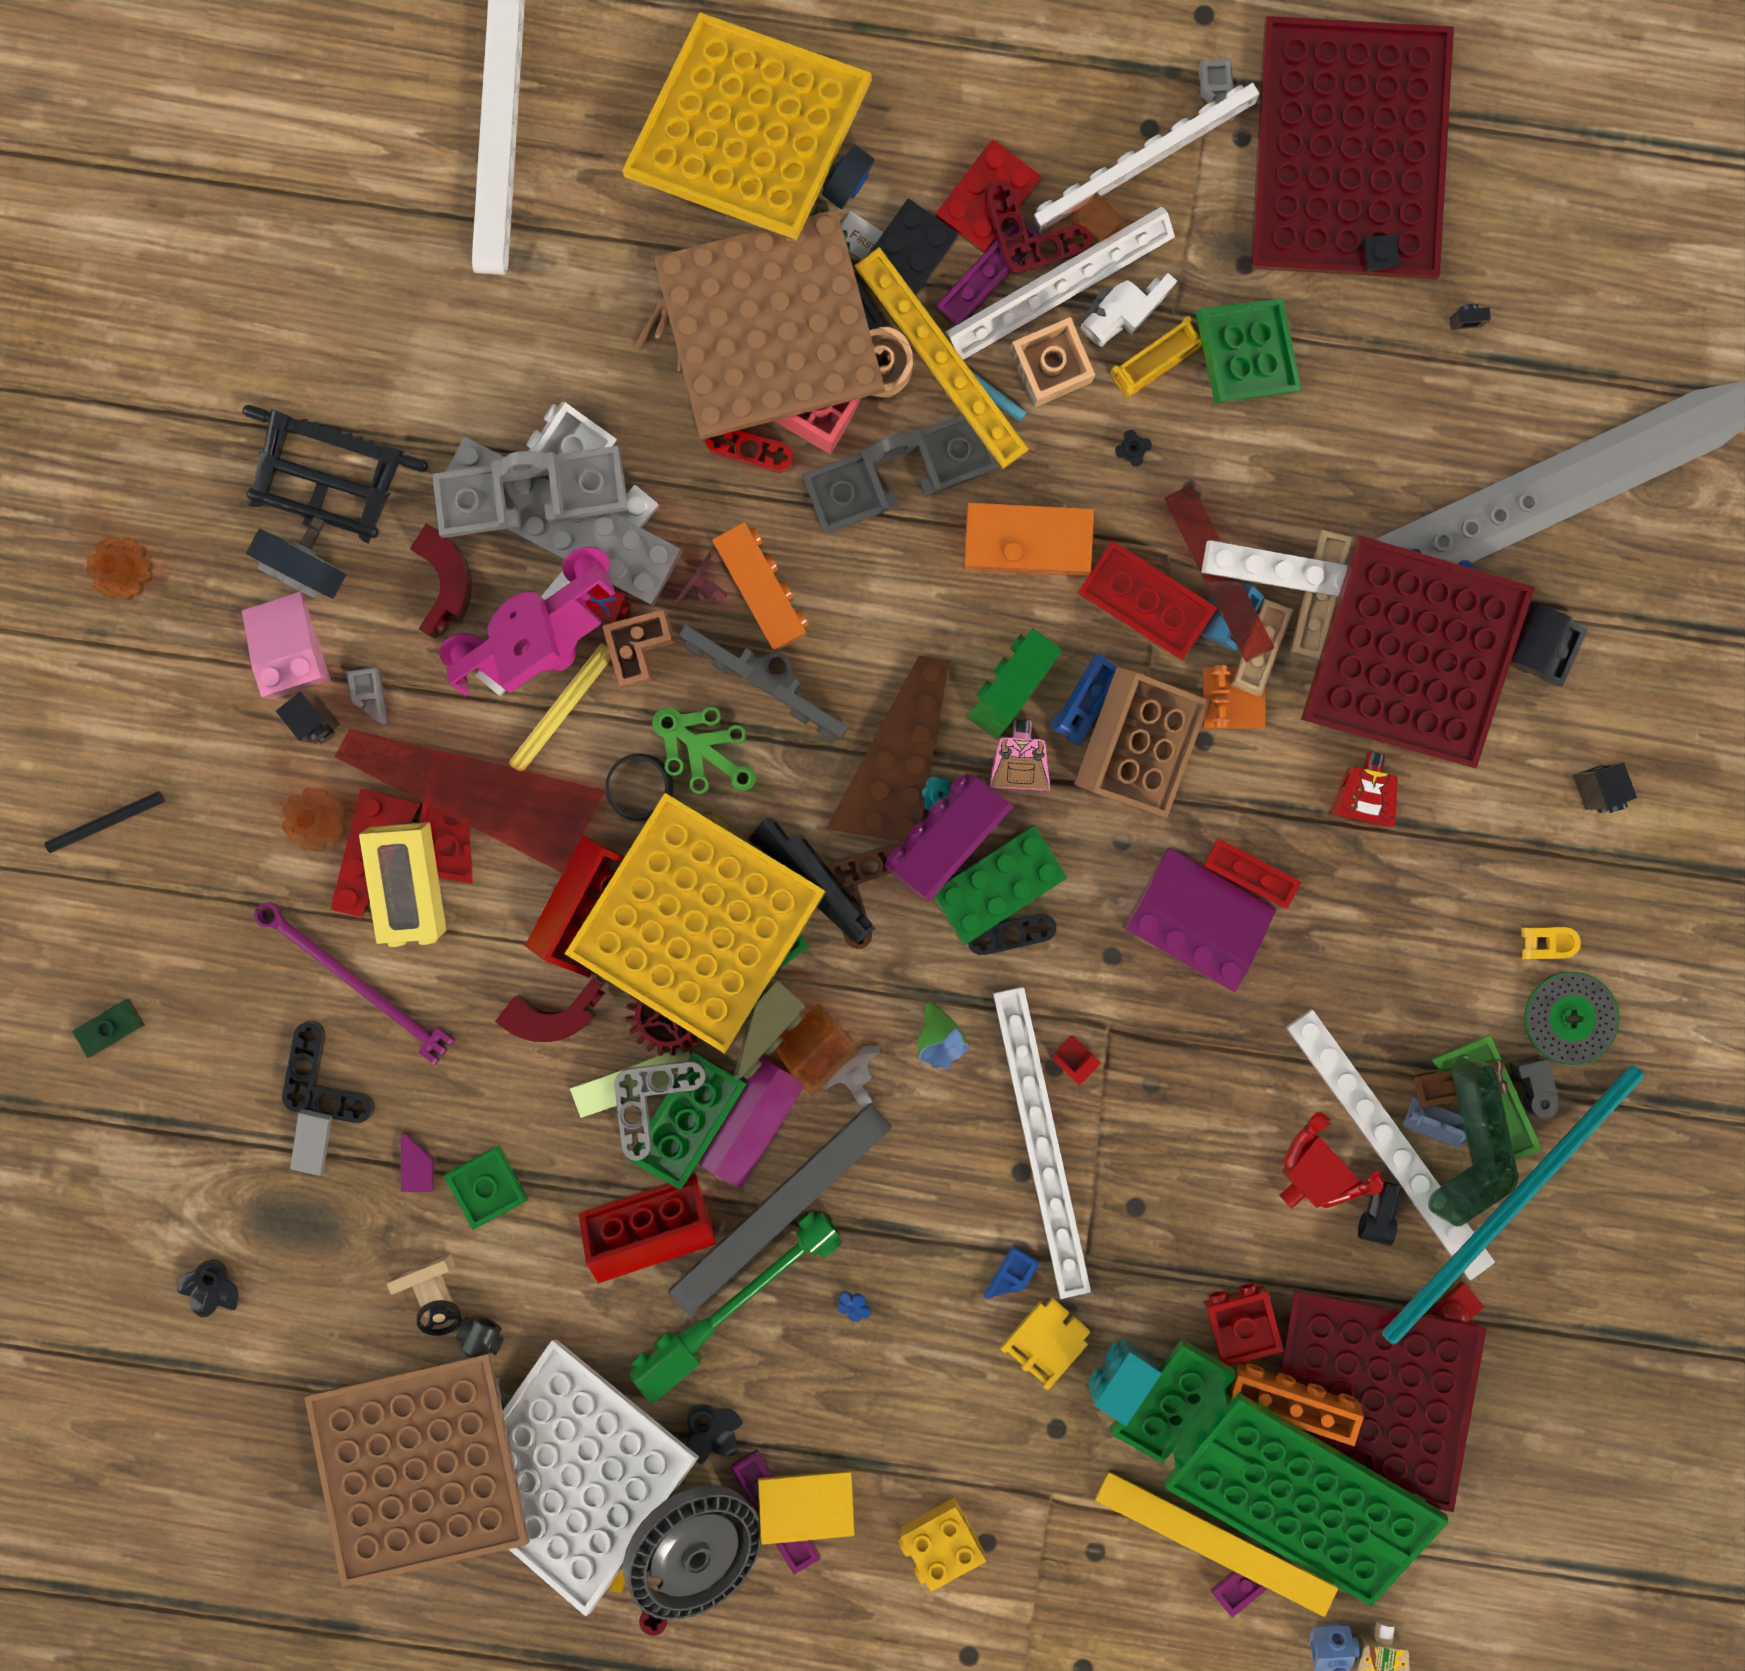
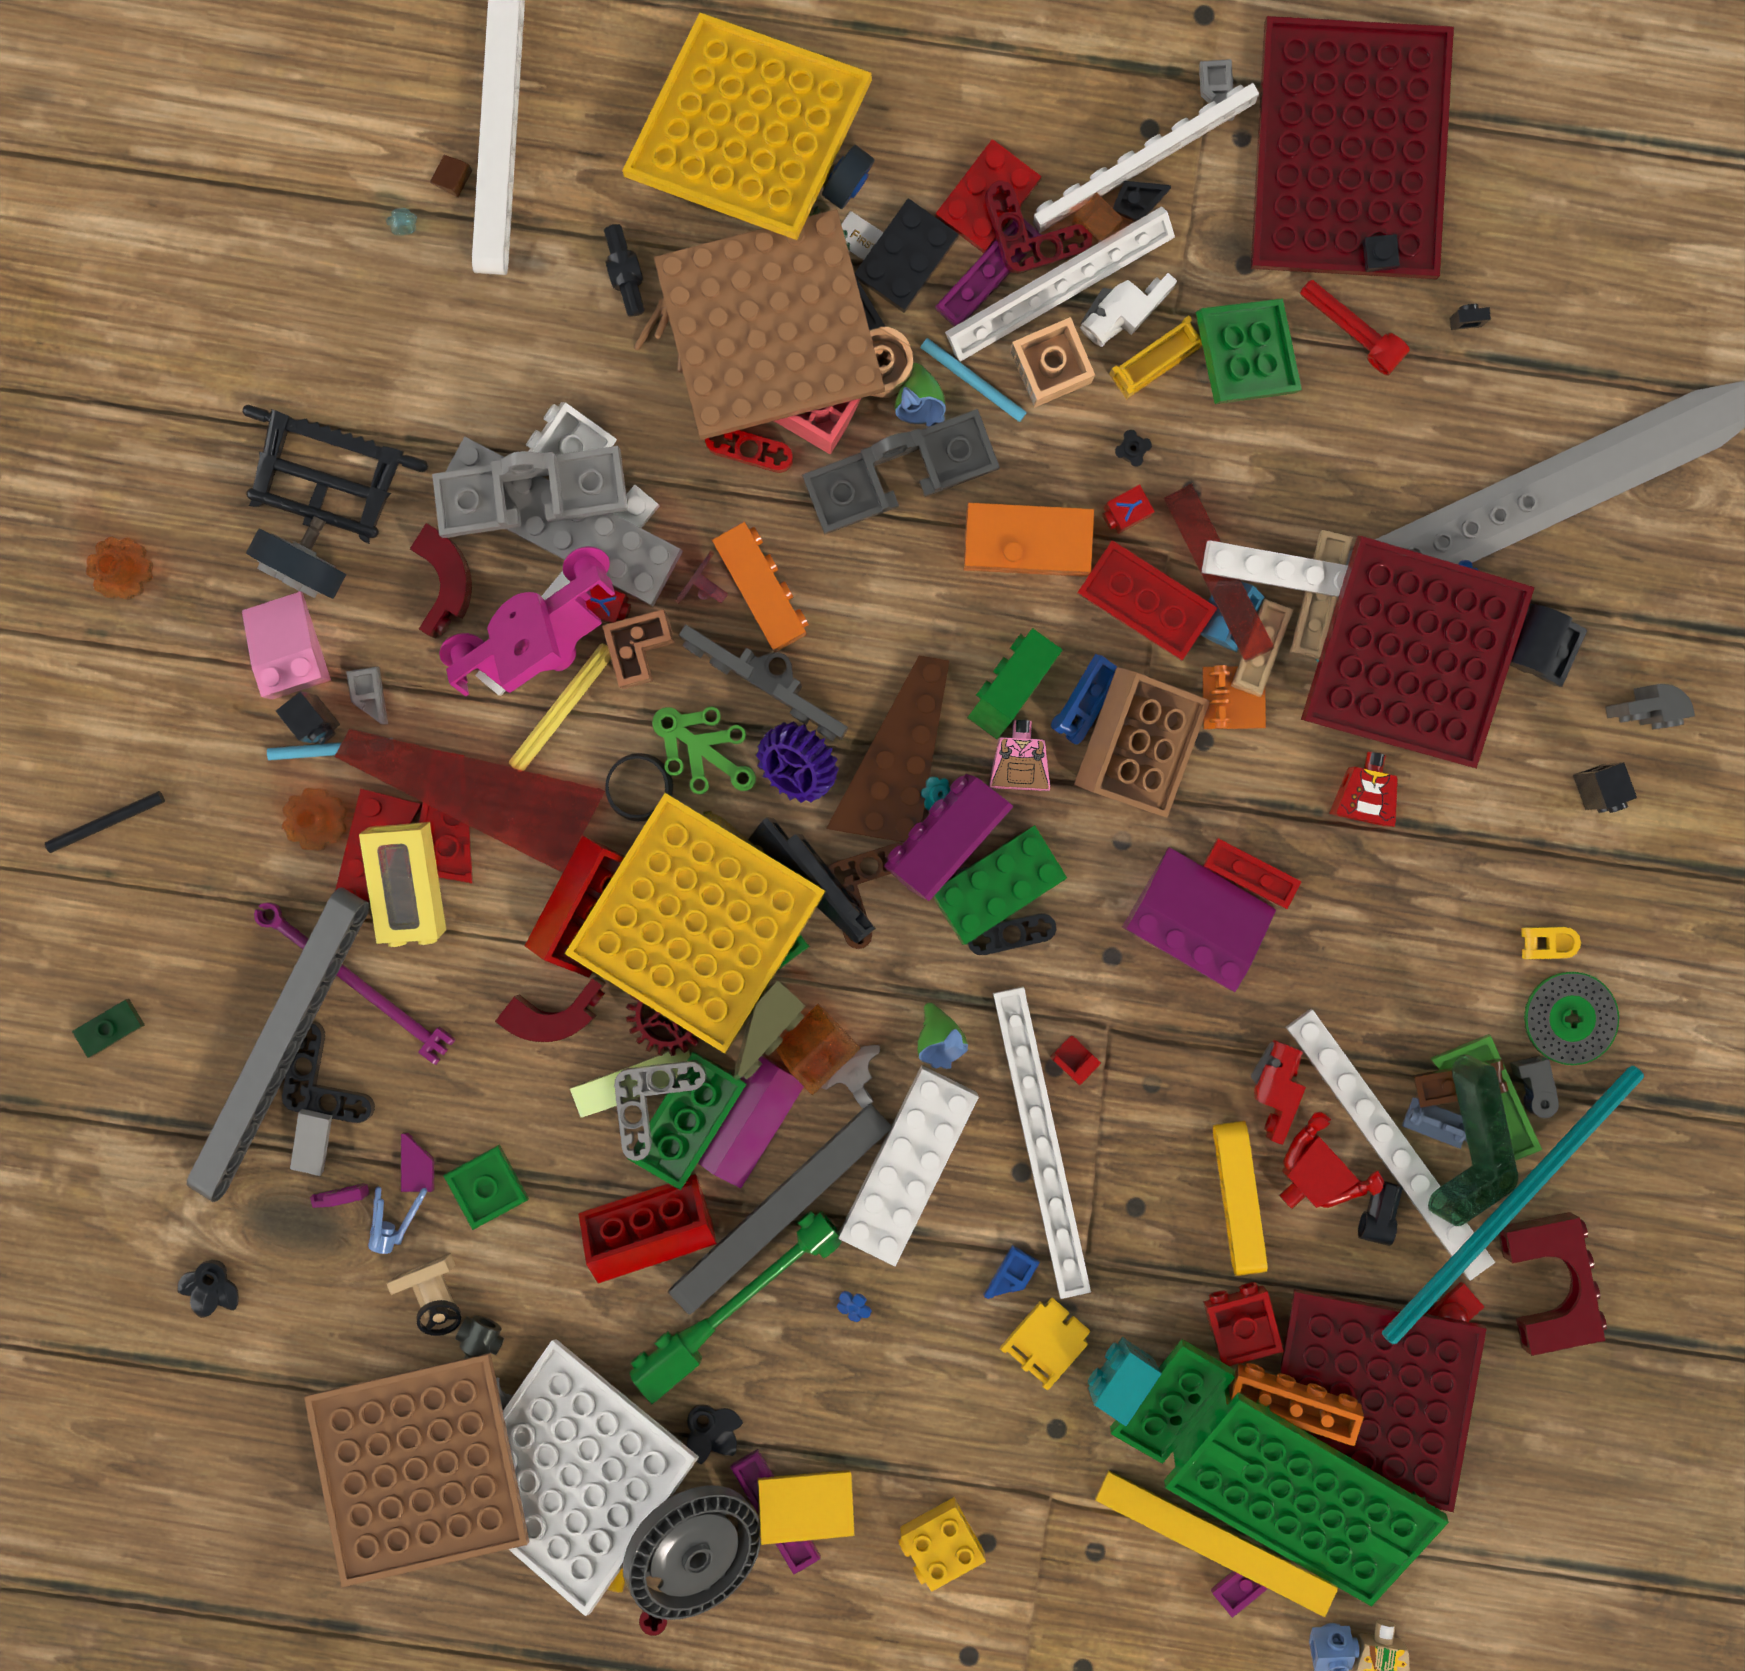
(278, 1044): none -> beam
(303, 751): none -> medium azure bar
(340, 1196): none -> magenta tile
(383, 1233): none -> medium blue plant
(402, 222): none -> clear light blue plate
(451, 175): none -> reddish brown slope
(624, 270): none -> black axle
(797, 762): none -> dark purple gear
(908, 1165): none -> white brick
(920, 399): none -> hat
(941, 358): yellow tile -> none
(1127, 509): none -> red brick
(1139, 199): none -> black piece
(1240, 1198): none -> yellow beam
(1277, 1089): none -> red plate
(1385, 351): none -> red axle
(1578, 1317): none -> dark red arch
(1655, 705): none -> dark grey brick

